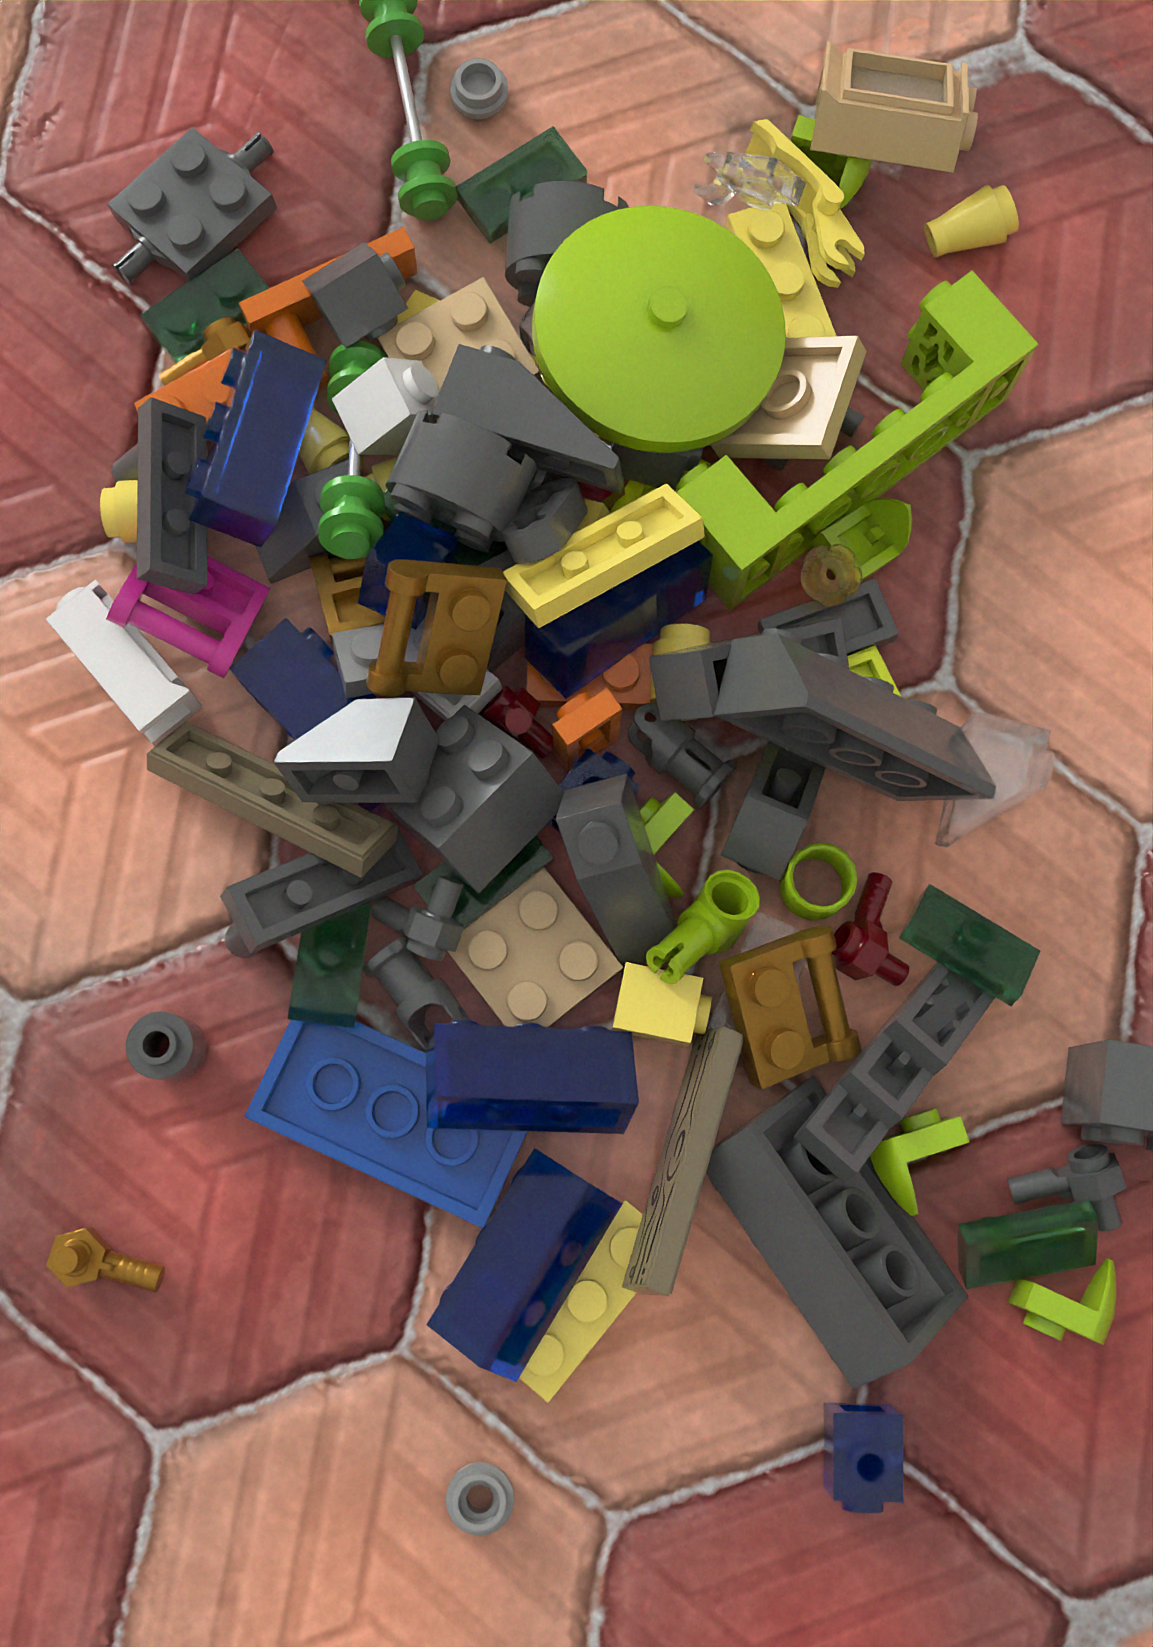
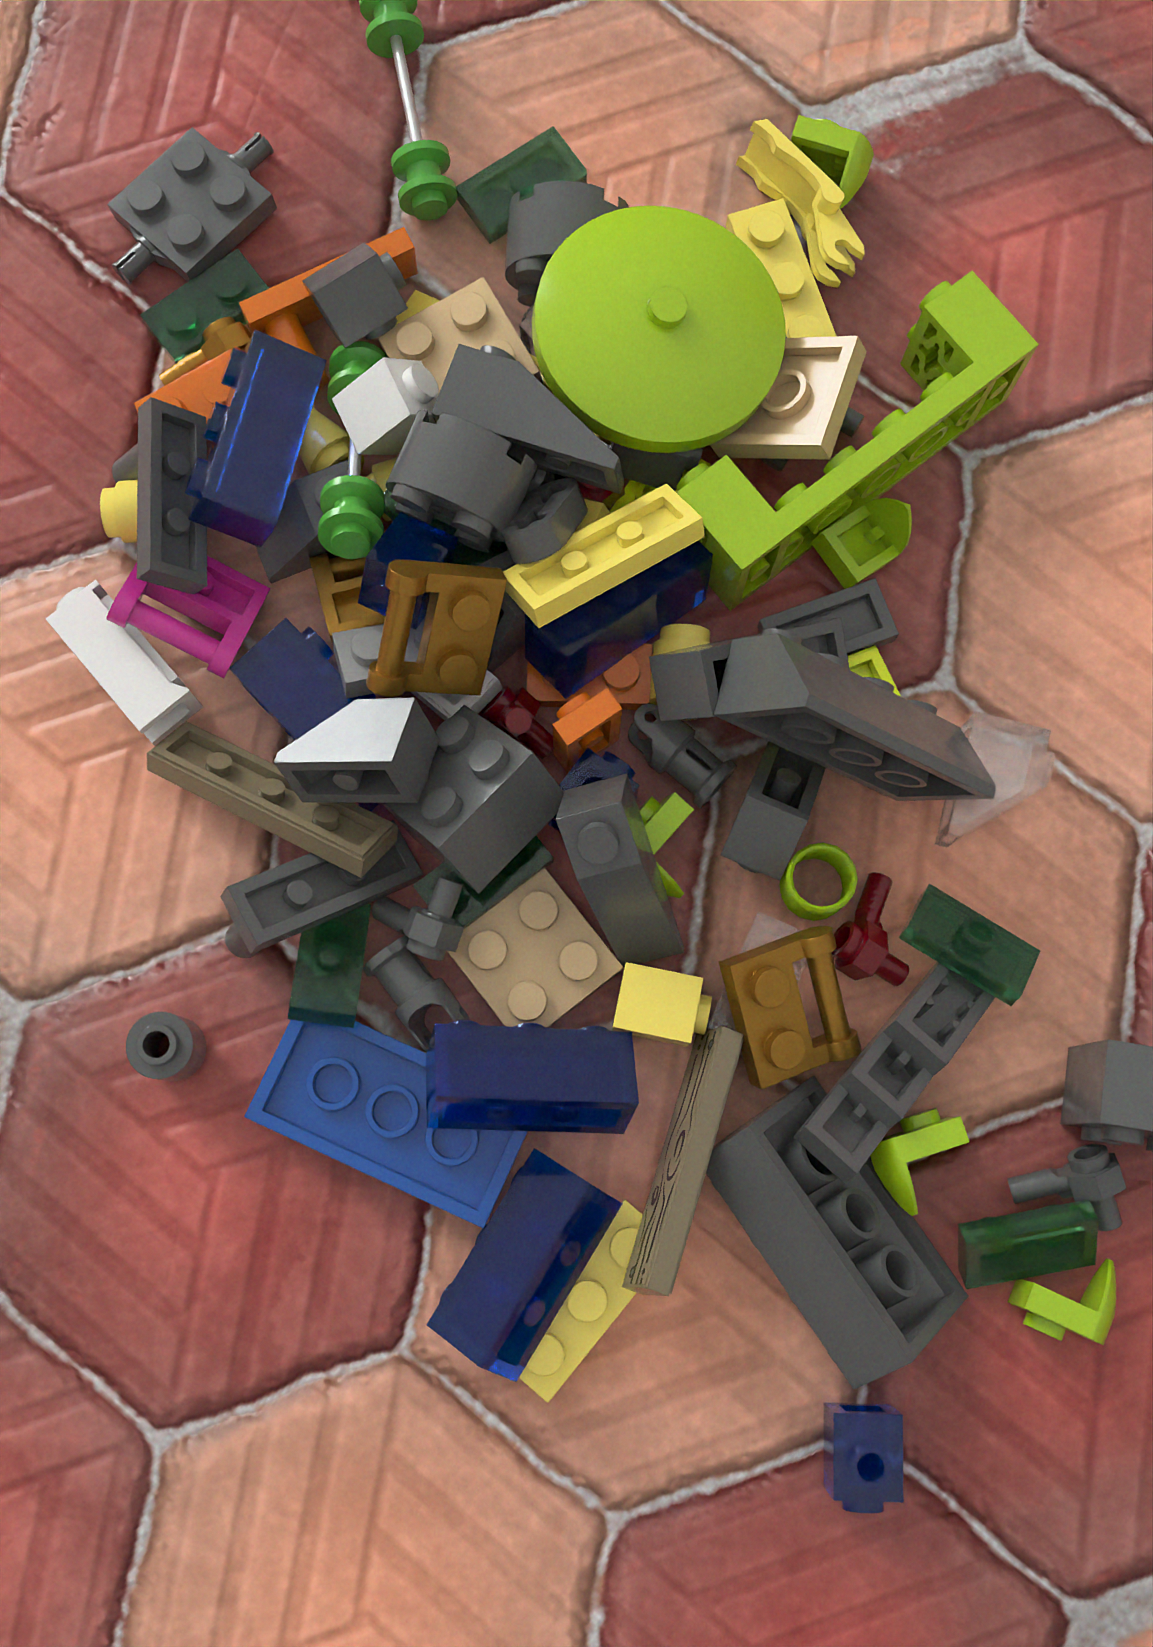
(86, 1257): pearl gold piece -> none
(475, 1520): light grey plate -> none
(479, 89): light grey plate -> none
(707, 925): lime pin -> none
(755, 178): clear plate -> none
(814, 574): clear yellow plate -> none
(893, 109): tan window -> none
(974, 223): light yellow cone -> none

